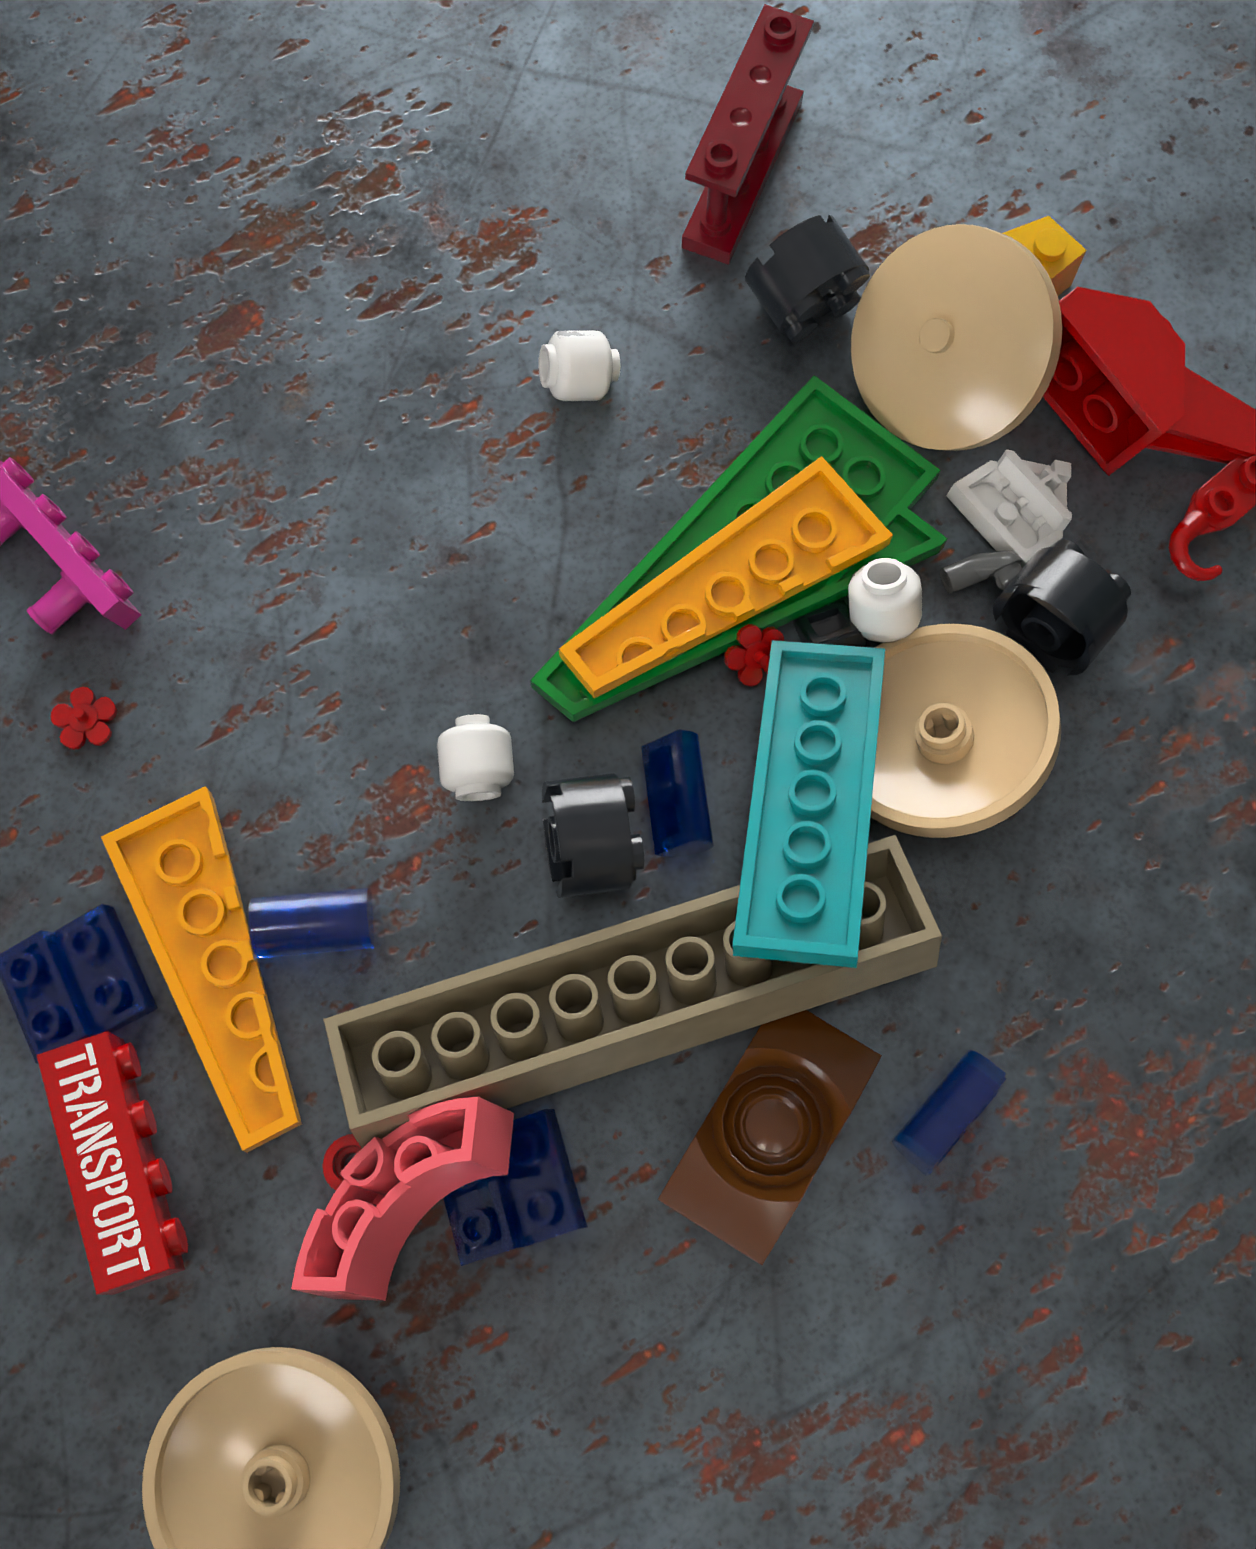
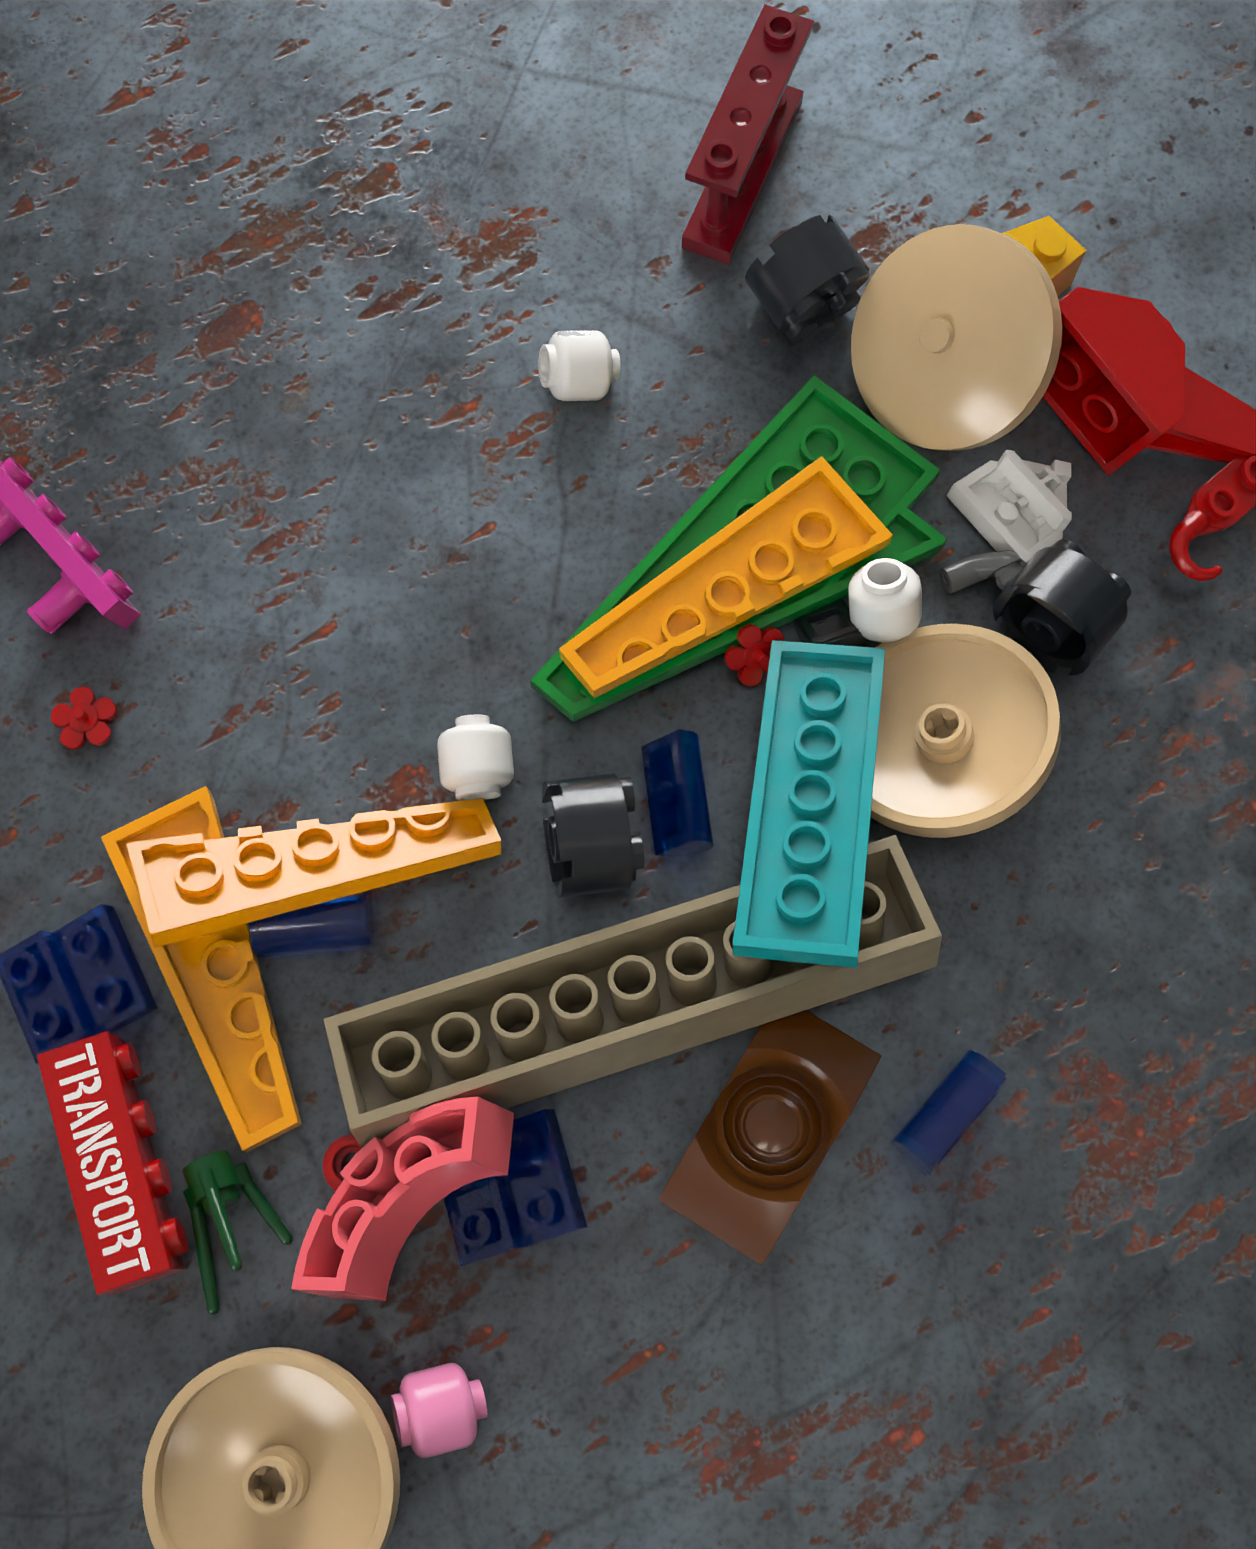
(211, 1190): none -> dark green plant
(225, 882): none -> light orange wing
(438, 1410): none -> bright pink head

